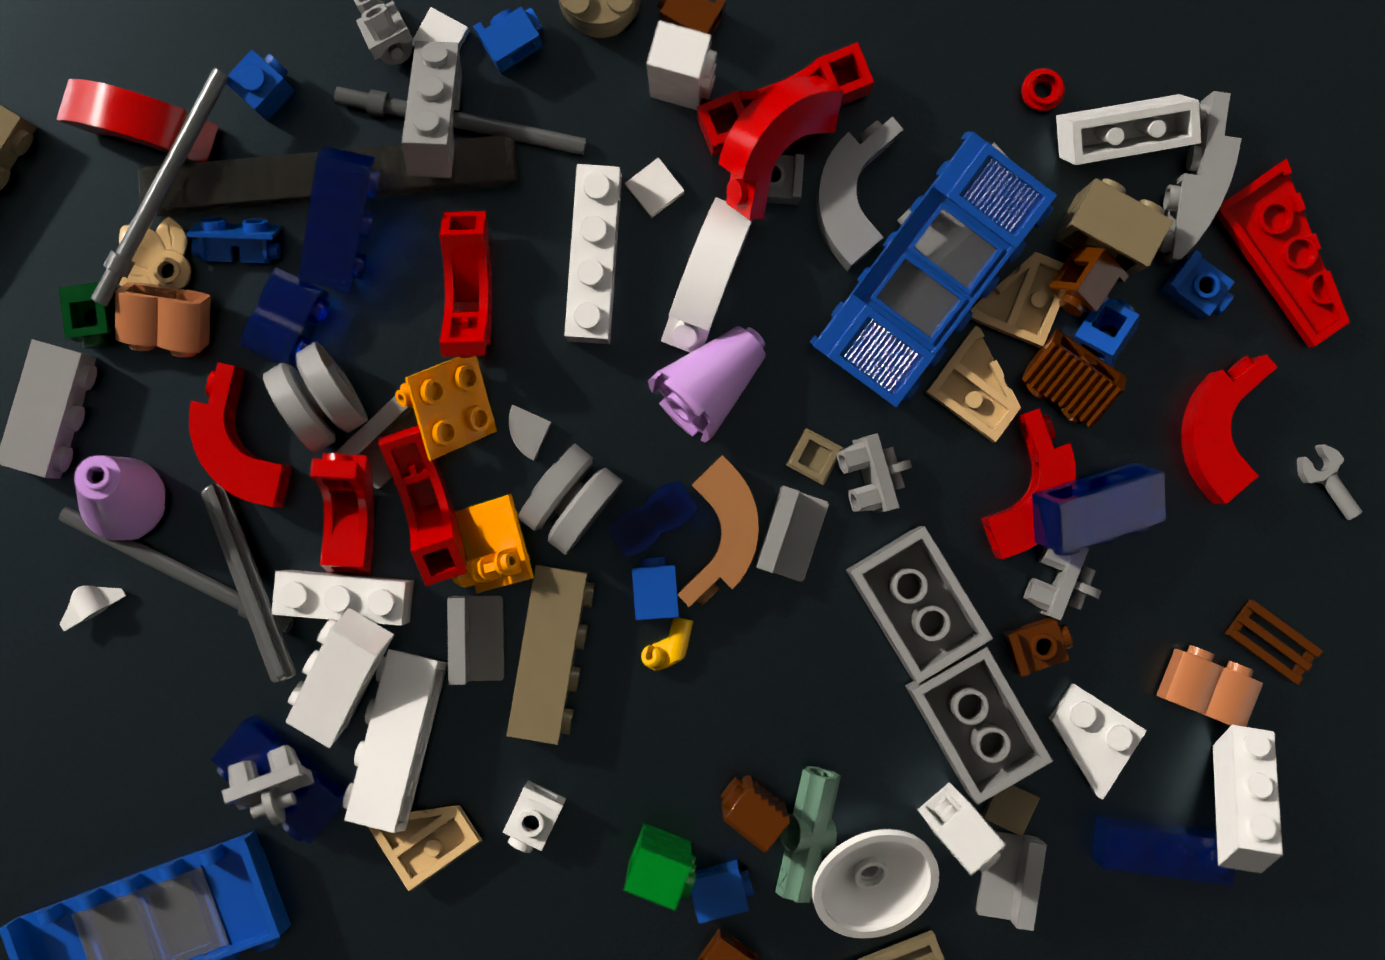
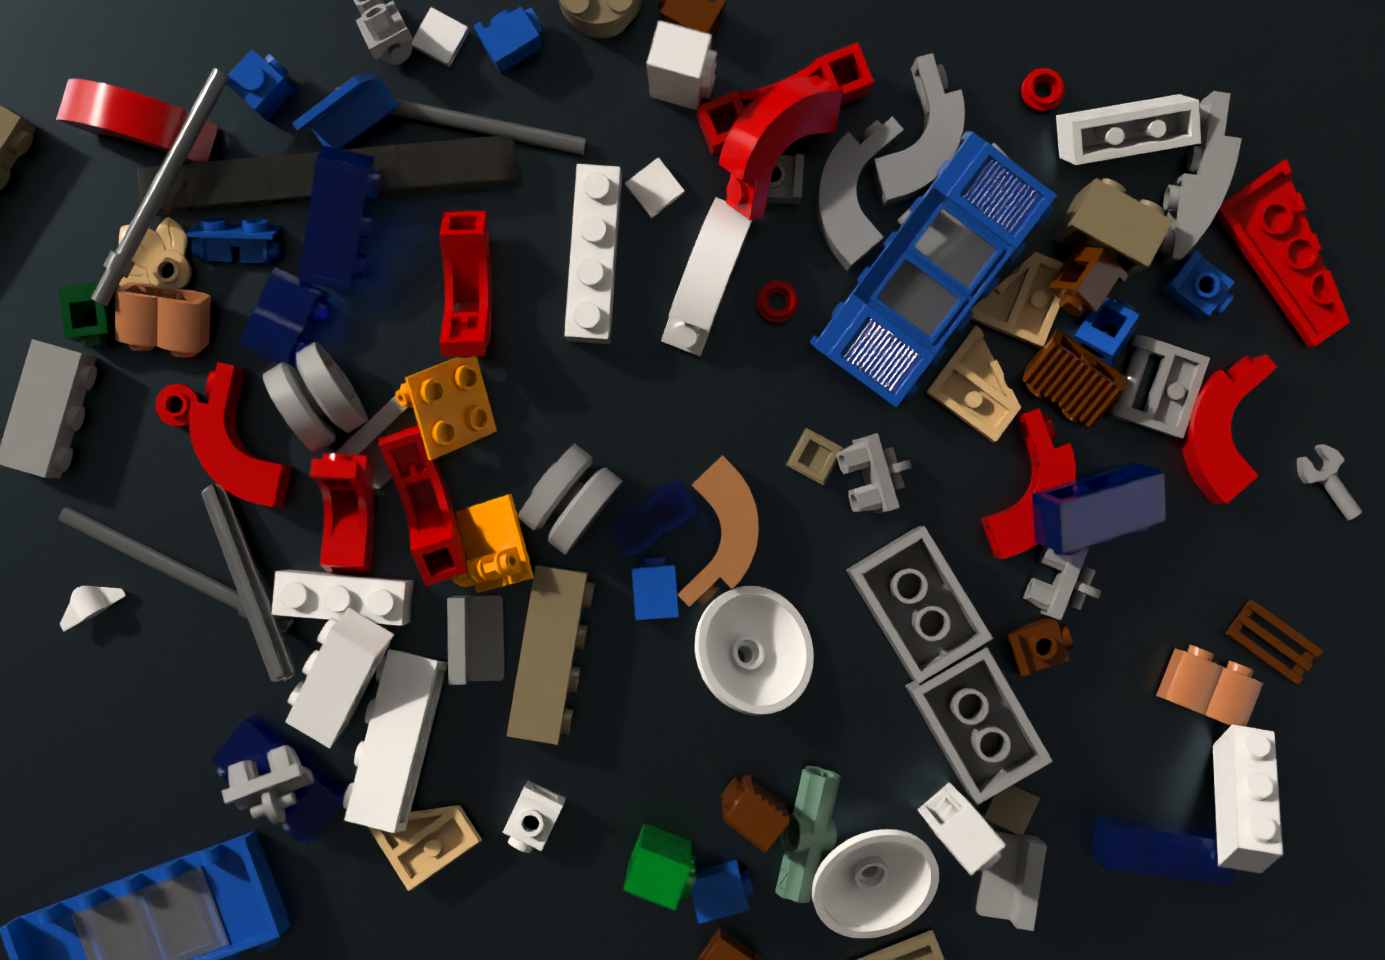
(119, 496): lavender cone -> none
(164, 400): none -> red plate
(349, 111): none -> blue panel
(431, 102): light grey arch -> none
(527, 431): light grey tile -> none
(671, 649): yellow arm -> none
(709, 380): lavender cone -> none
(774, 648): none -> white dish
(780, 288): none -> red plate
(792, 534): light grey panel -> none
(915, 168): none -> light grey arch
(1095, 737): white wing -> none
(1172, 389): none -> light grey plate

